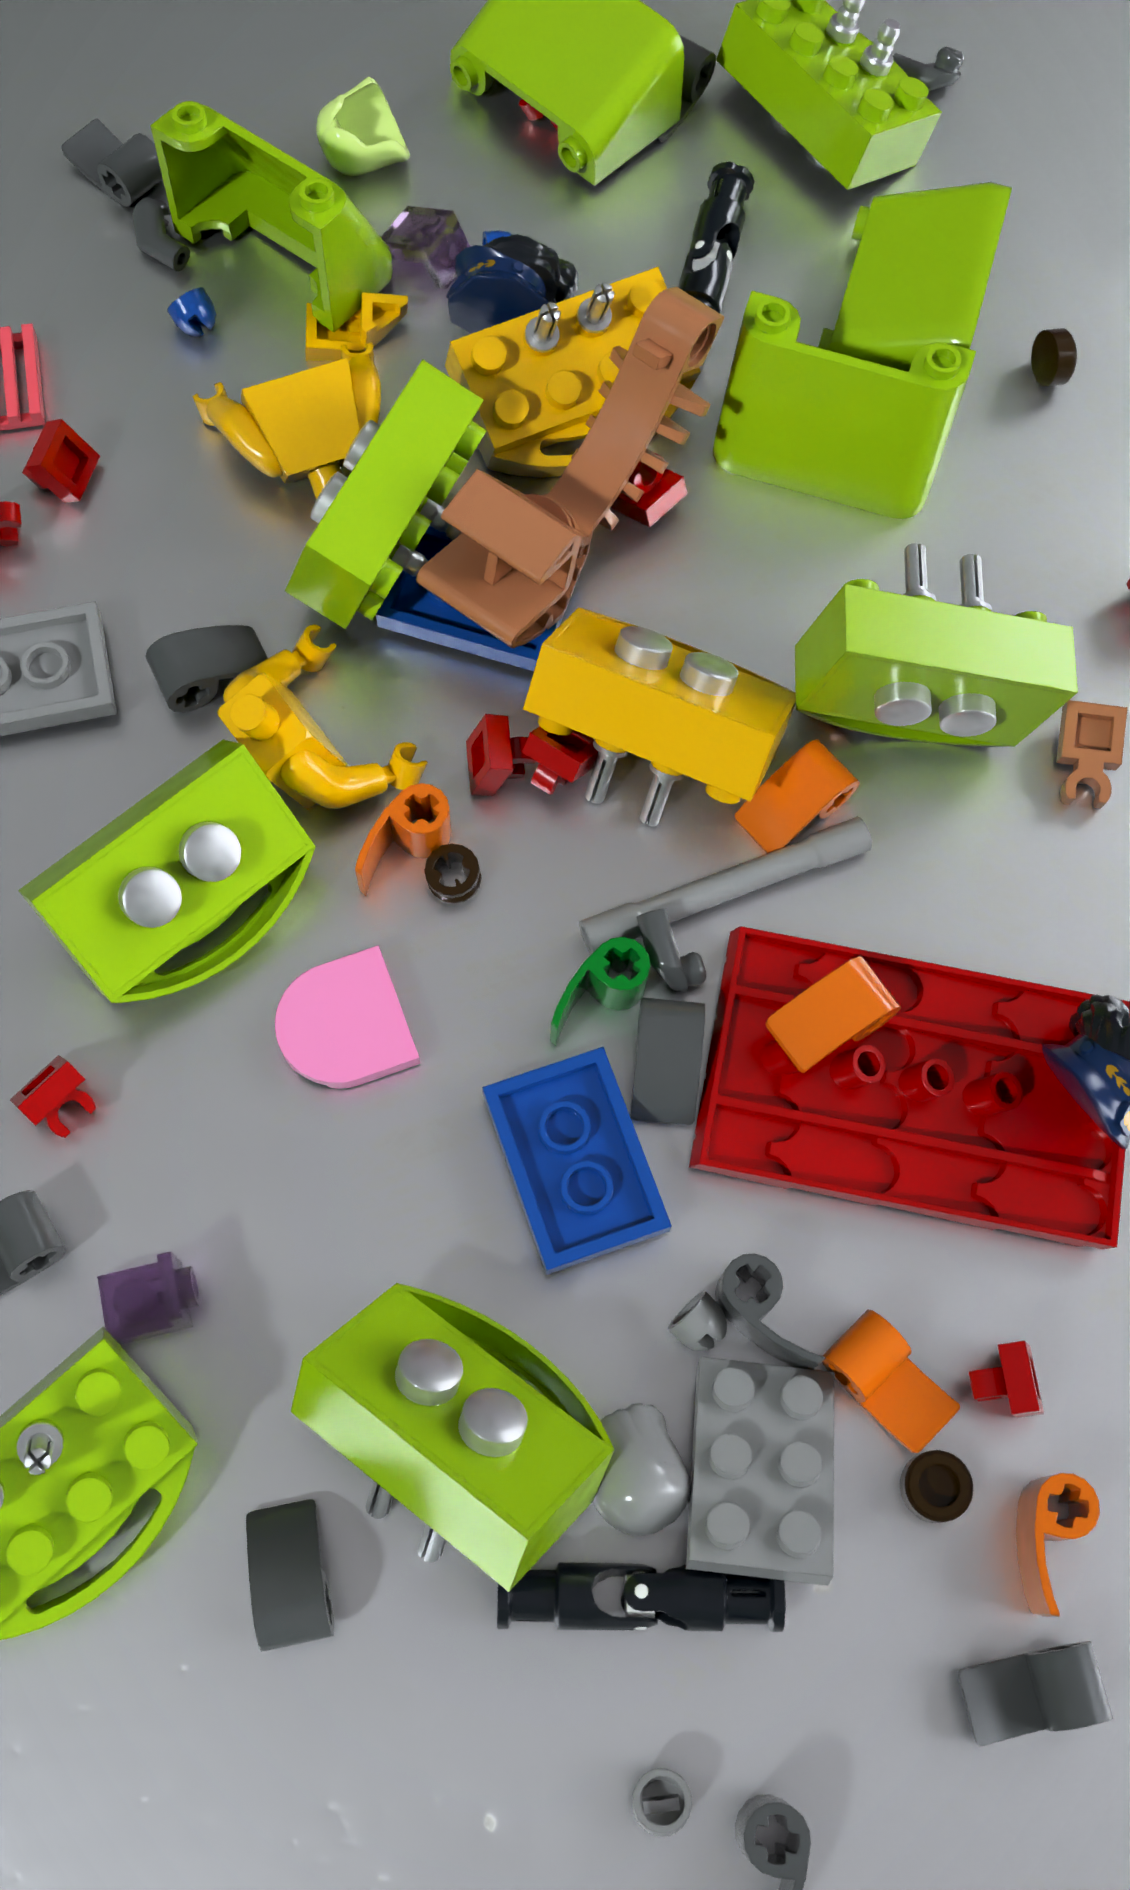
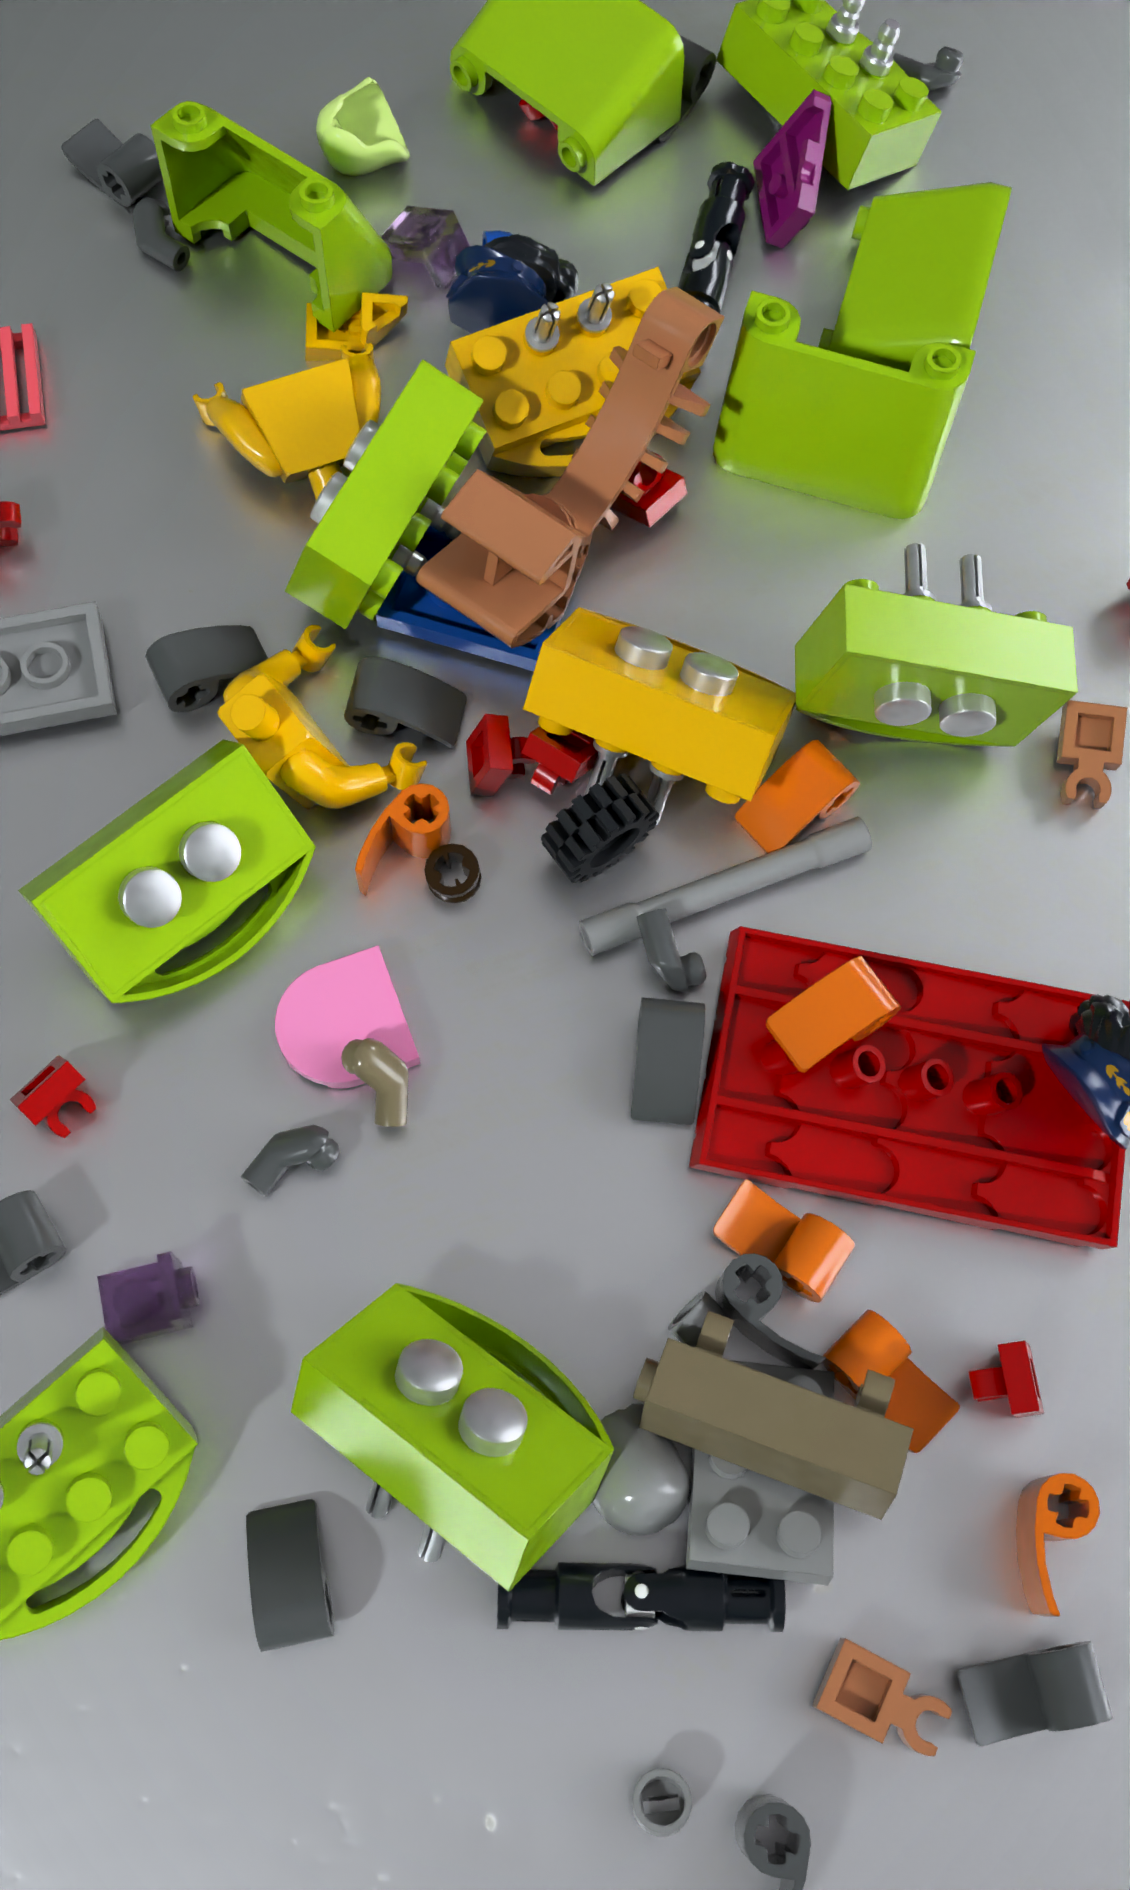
(61, 461): red tile -> none
(191, 310): blue hinge -> none
(287, 1149): none -> dark grey arm
(382, 1072): none -> dark tan arm
(395, 694): none -> dark grey panel
(575, 1160): blue plate -> none
(593, 976): green panel -> none
(599, 828): none -> black tyre
(775, 1425): none -> dark tan brick
(791, 170): none -> magenta wing
(804, 1249): none -> orange panel
(870, 1697): none -> nougat plate
(936, 1486): dark brown tile -> none
(1053, 357): dark brown tile -> none

